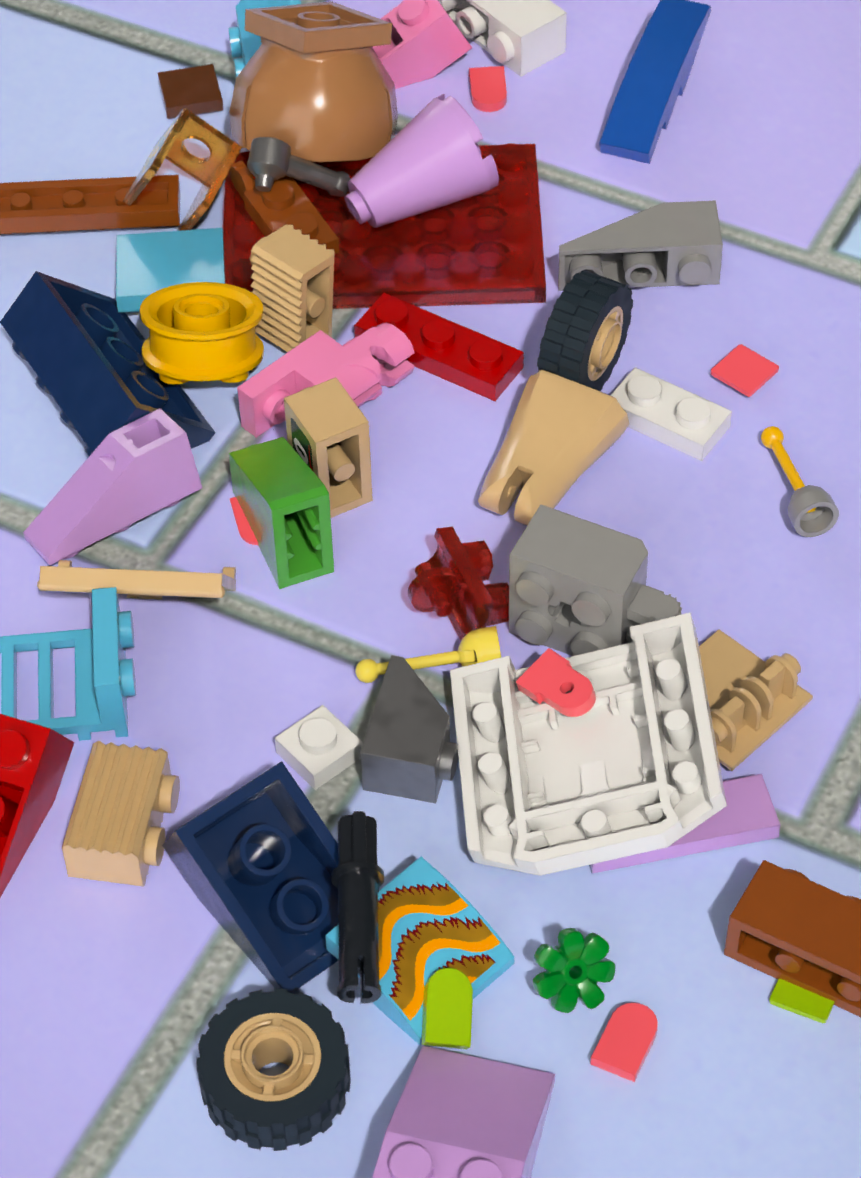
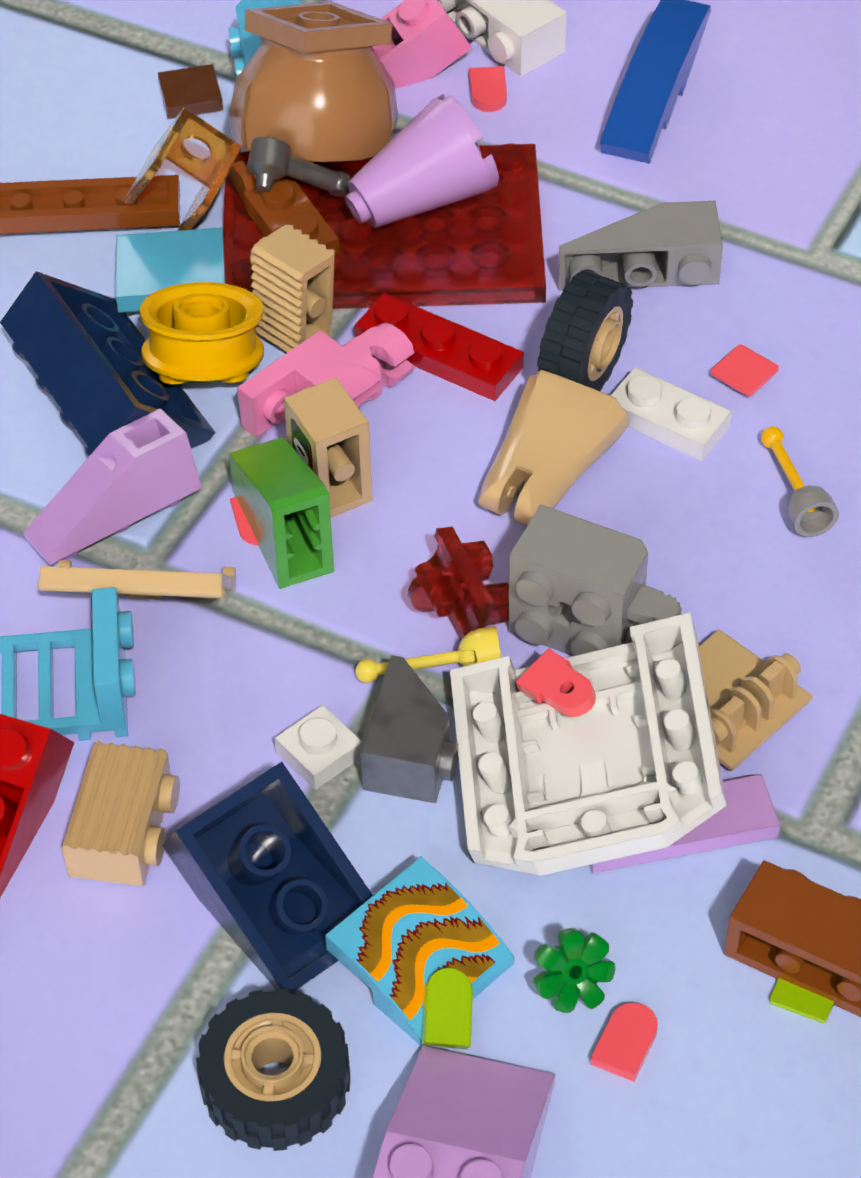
(358, 888): black axle -> none

